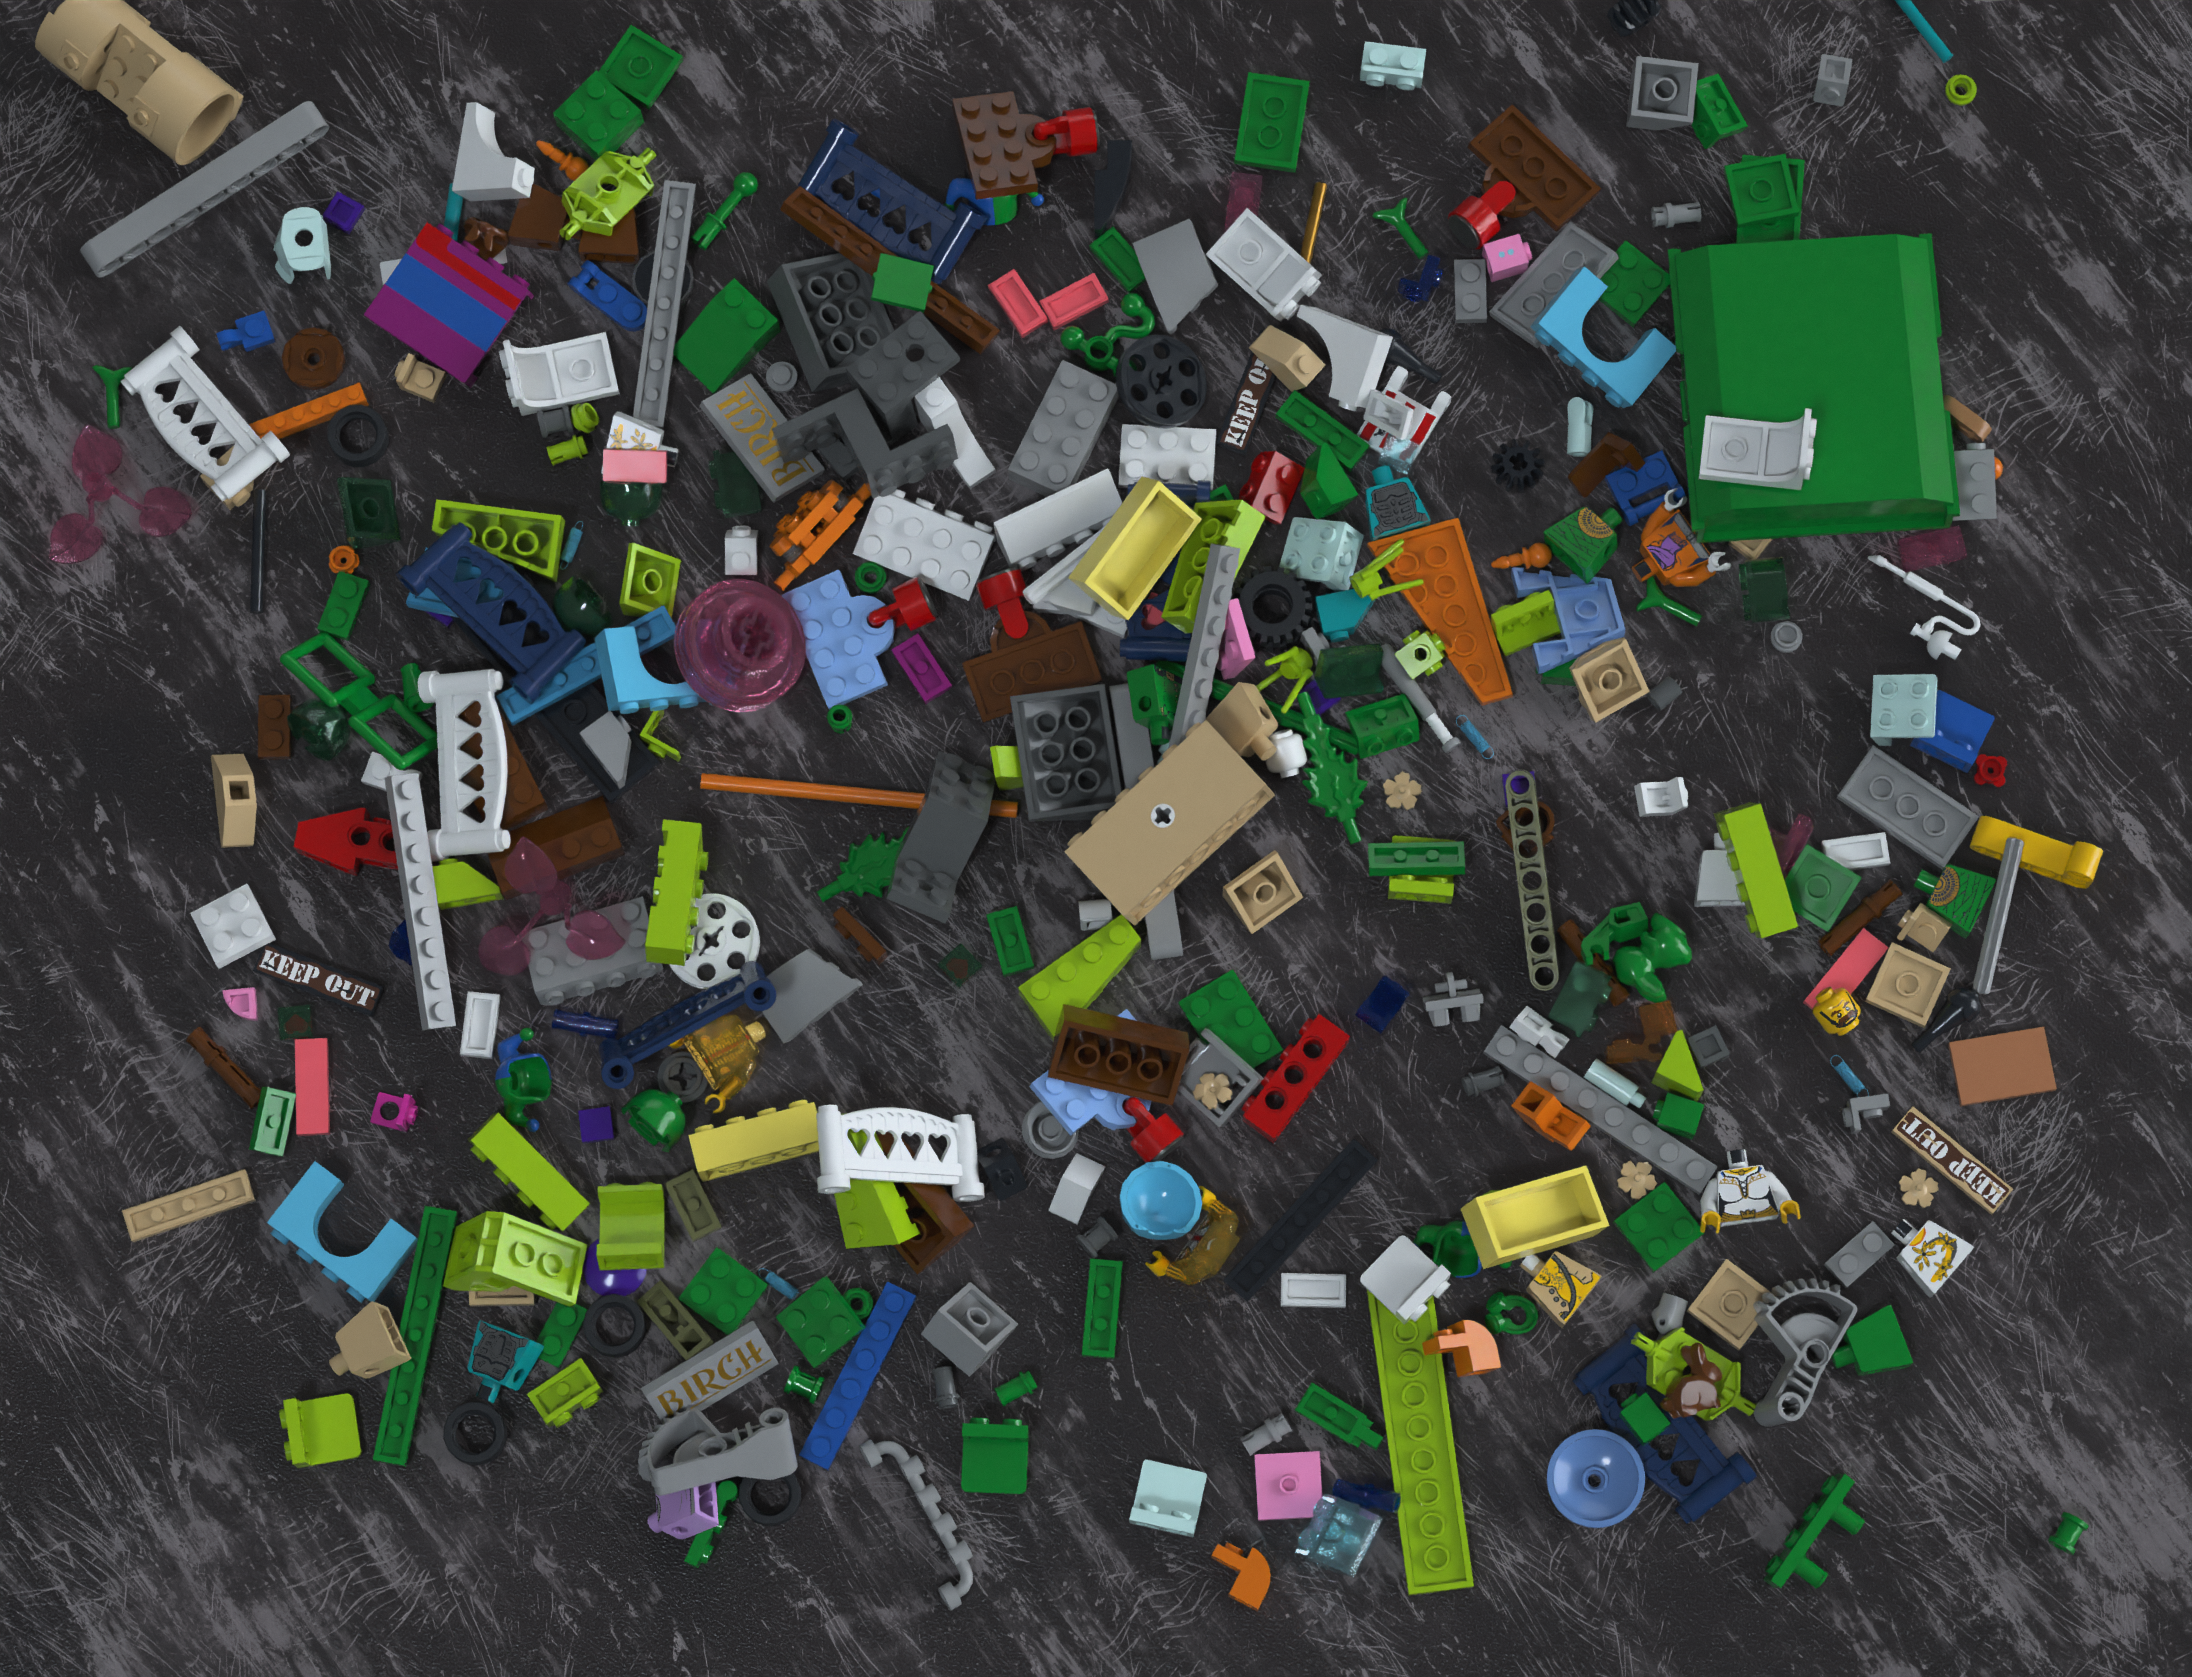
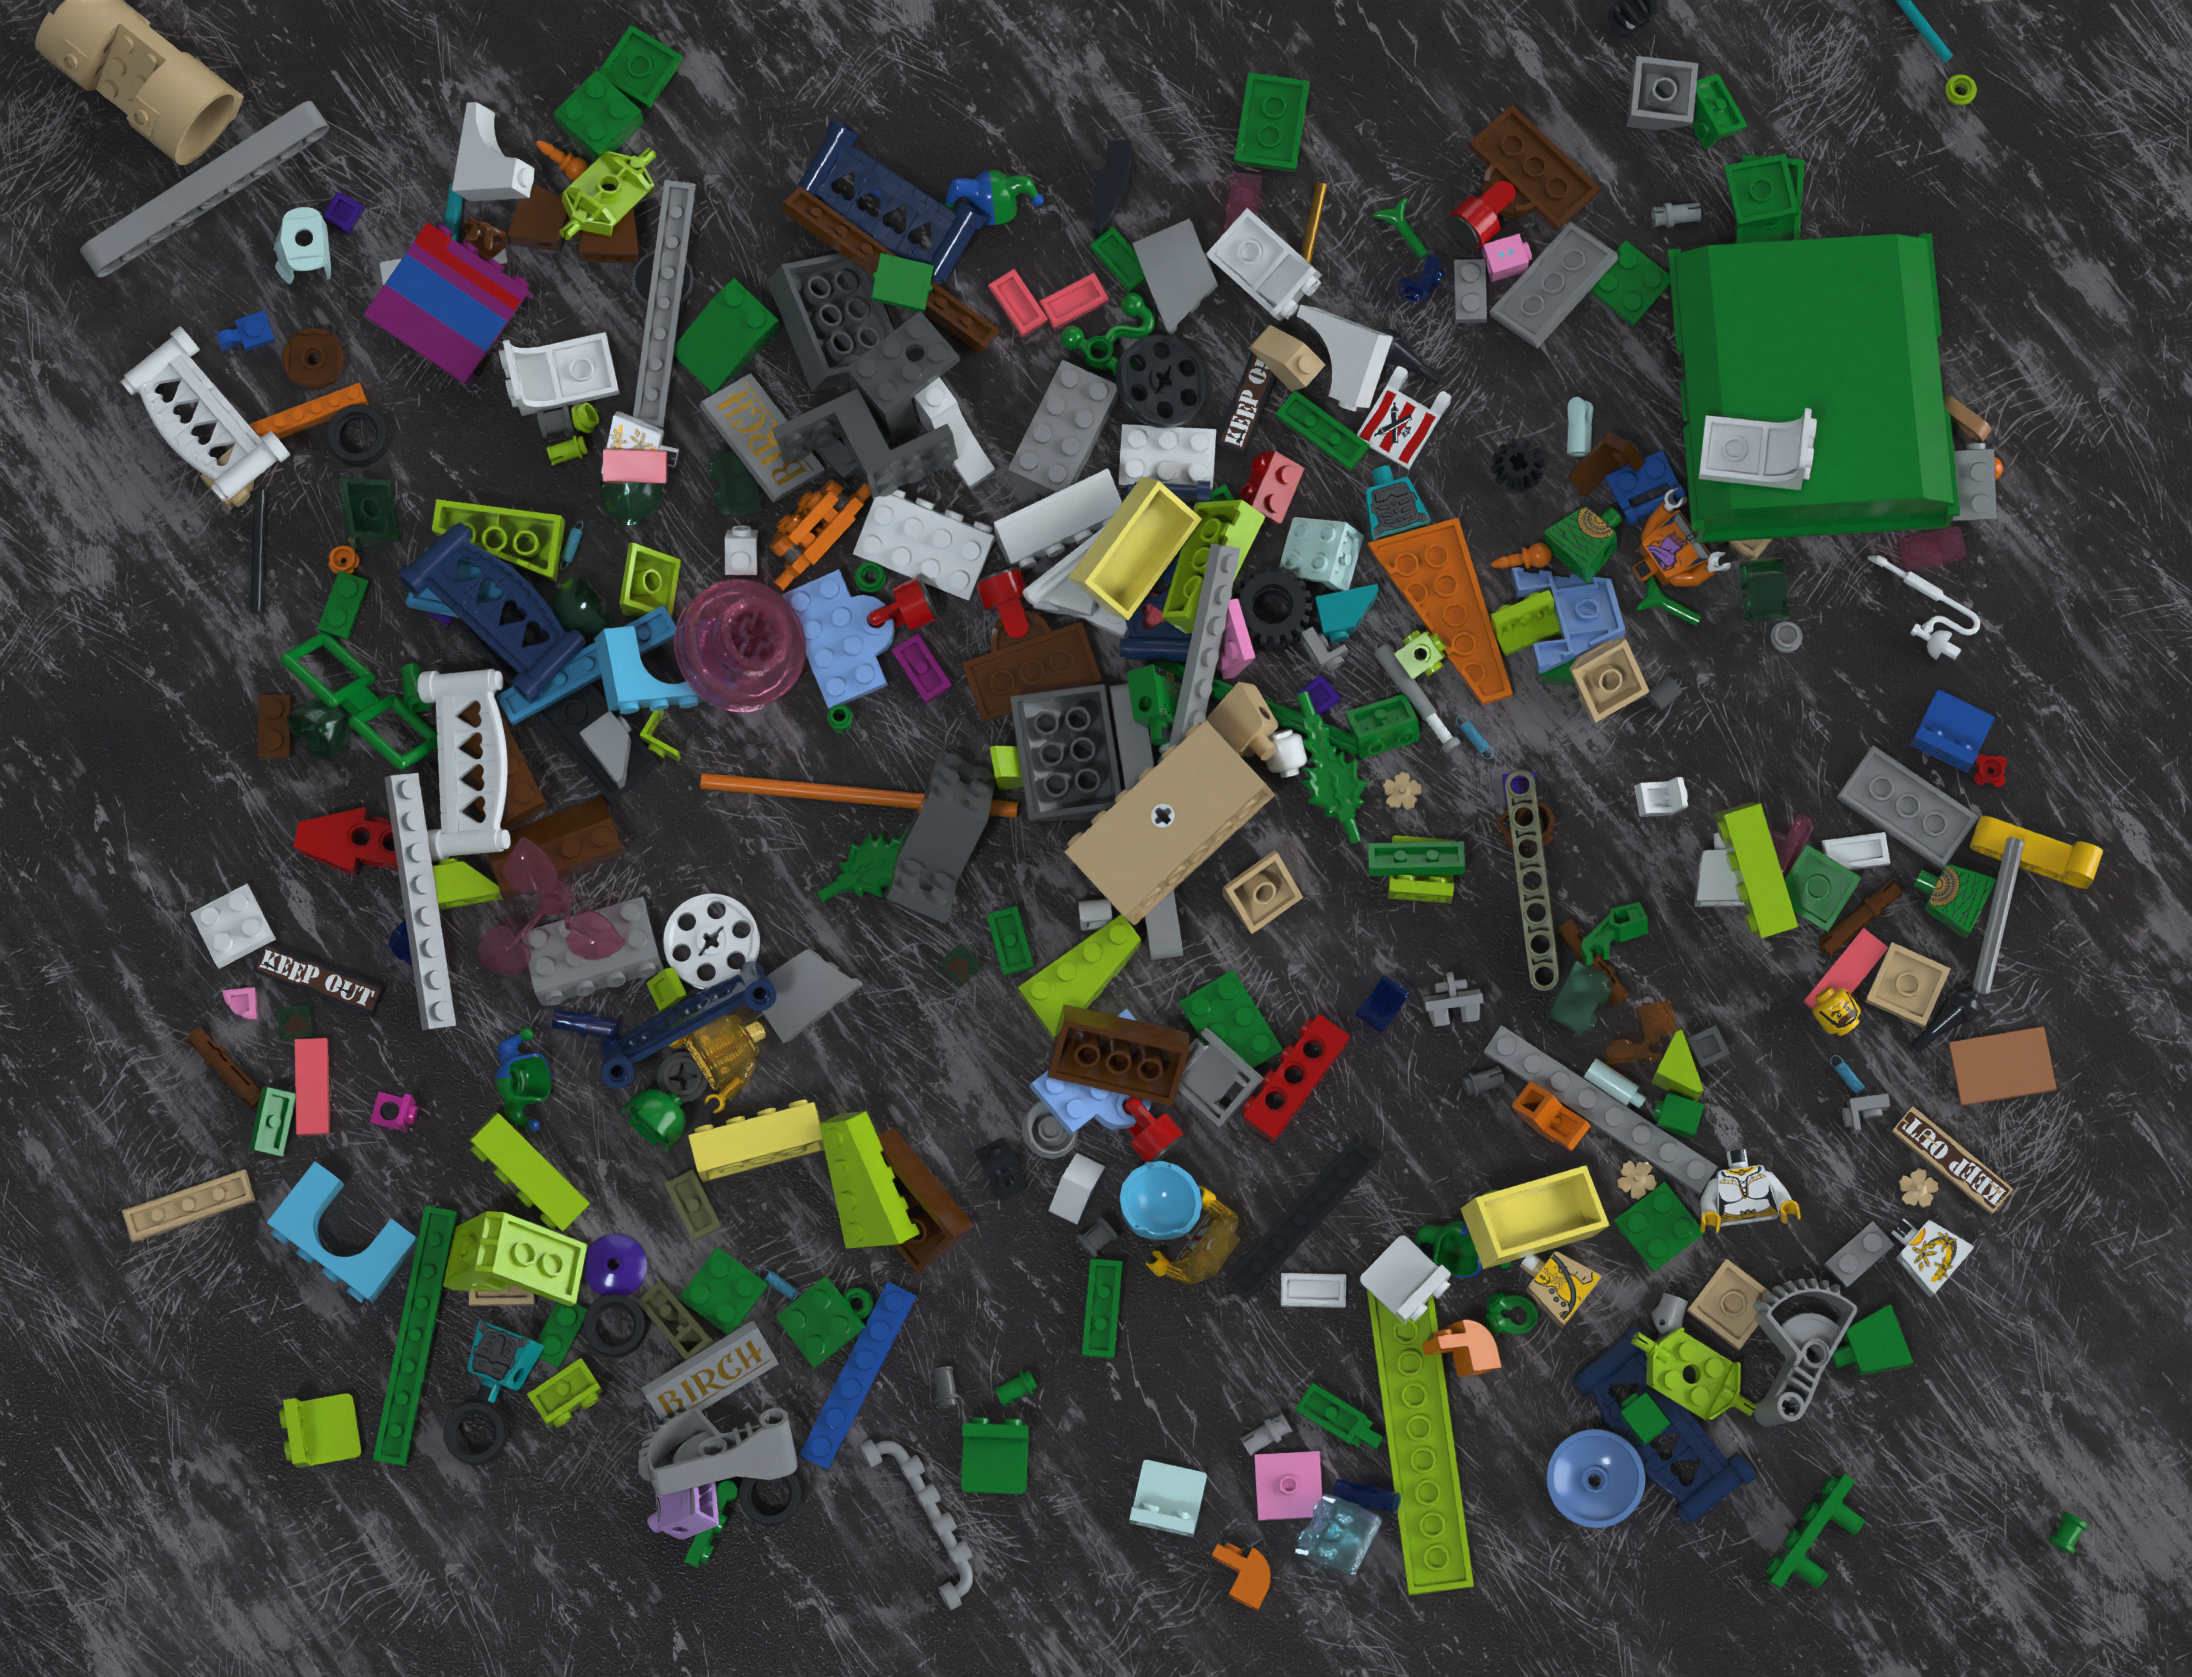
(93, 458): clear pink plant -> none
(112, 381): green piece -> none
(234, 799): tan slope -> none
(369, 1343): tan torso -> none
(379, 768): white plate -> none
(419, 378): tan bracket -> none
(480, 1025): white tile -> none
(596, 1125): dark purple tile -> none
(610, 298): blue plate -> none
(631, 1226): lime panel -> none
(666, 989): none -> lime plate
(676, 893): lime wedge -> none
(744, 185): green pin -> none
(781, 377): light grey plate -> none
(804, 1384): green bush -> none
(841, 1161): white piece -> none
(868, 946): reddish brown plate -> none
(969, 1328): light grey slope -> none
(1008, 145): reddish brown plate -> none
(1212, 1089): tan plant -> none
(1294, 665): lime plant -> none
(1325, 483): green slope -> none
(1349, 671): clear green bracket -> none
(1368, 579): lime plant -> none
(1388, 414): white slope -> none
(1392, 65): light aqua bracket -> none
(1398, 454): clear light blue slope -> none
(1536, 1029): white plate -> none
(1562, 329): medium azure arch -> none
(1660, 948): green animal -> none
(1695, 1390): reddish brown animal -> none
(1832, 80): light grey bracket -> none
(1903, 707): light aqua bracket -> none
(1924, 927): tan bracket -> none

